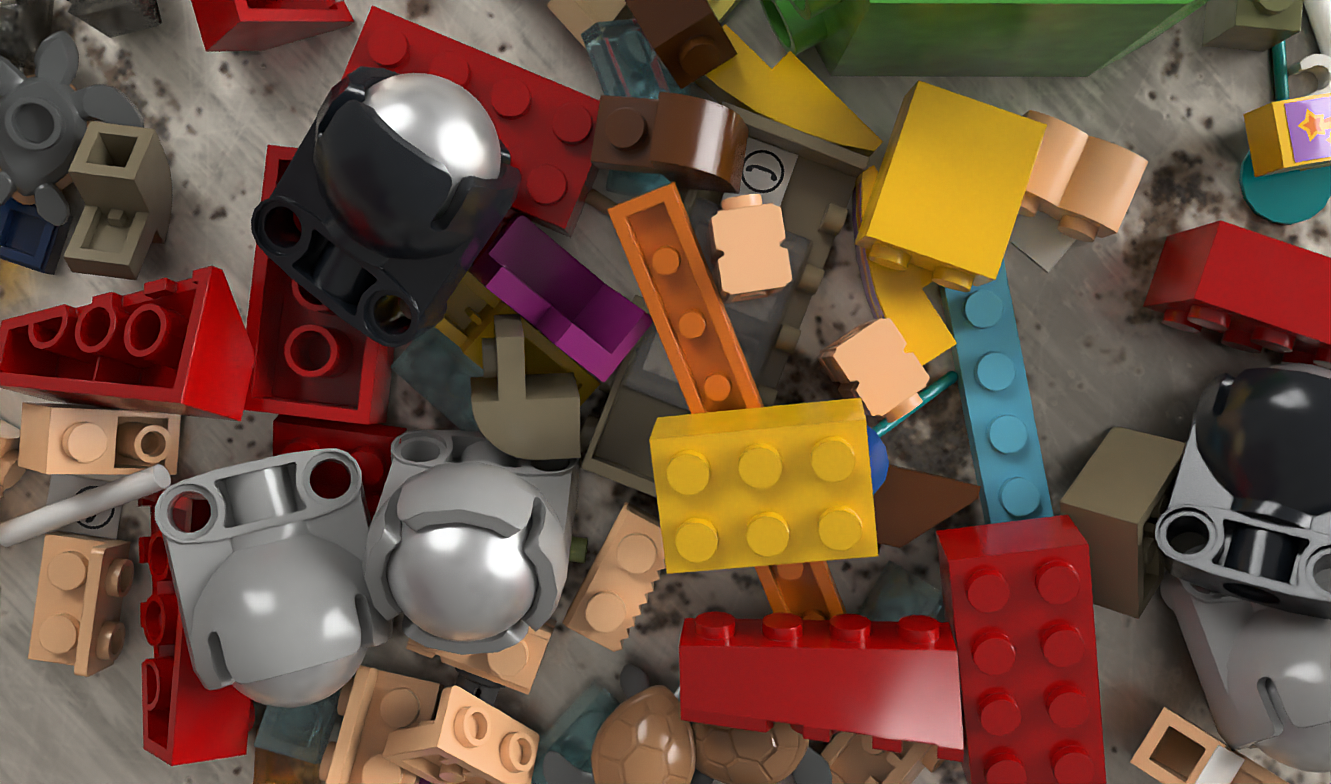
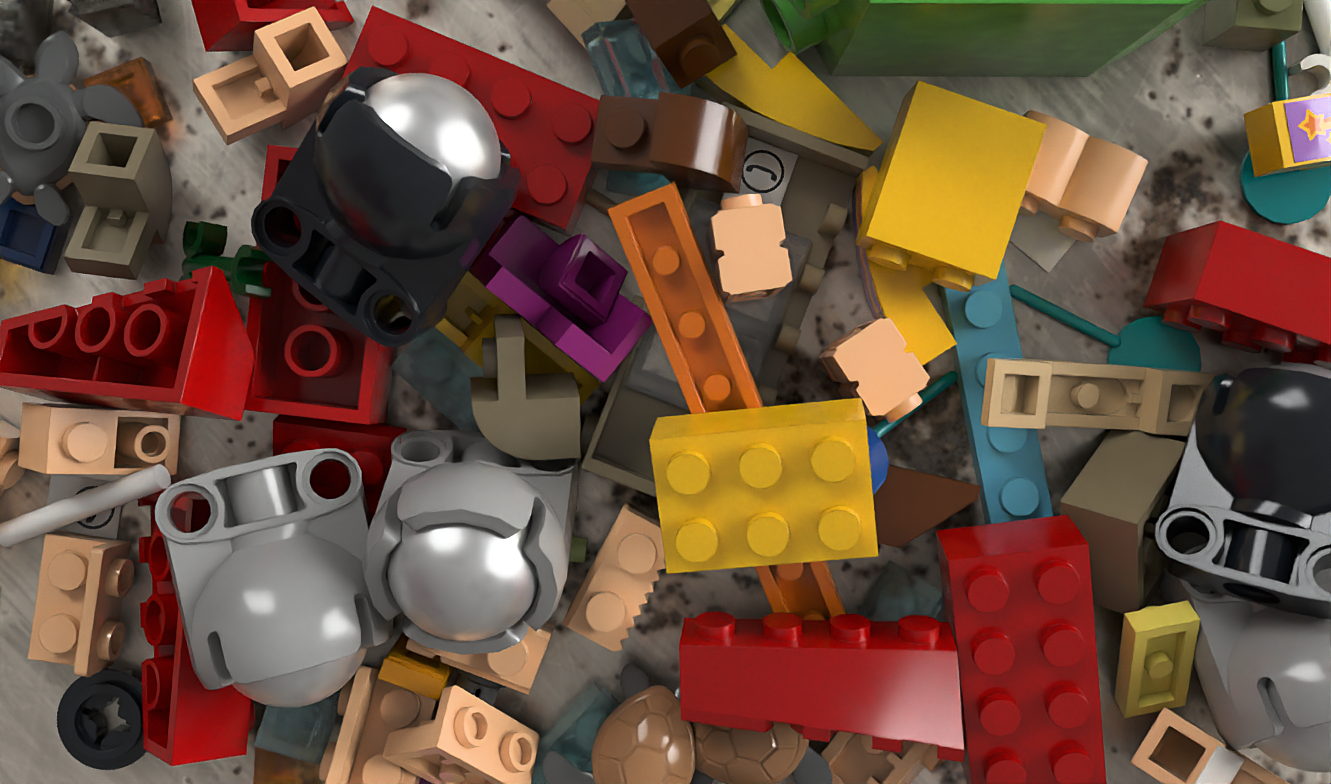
(84, 729): none -> black gear
(141, 86): none -> clear orange tile
(204, 246): none -> dark green bar
(279, 83): none -> light nougat brick
(415, 671): none -> light orange tile
(583, 279): none -> magenta brick
(1090, 395): none -> tan slope
(1139, 343): none -> teal piece
(1156, 658): none -> light yellow plate

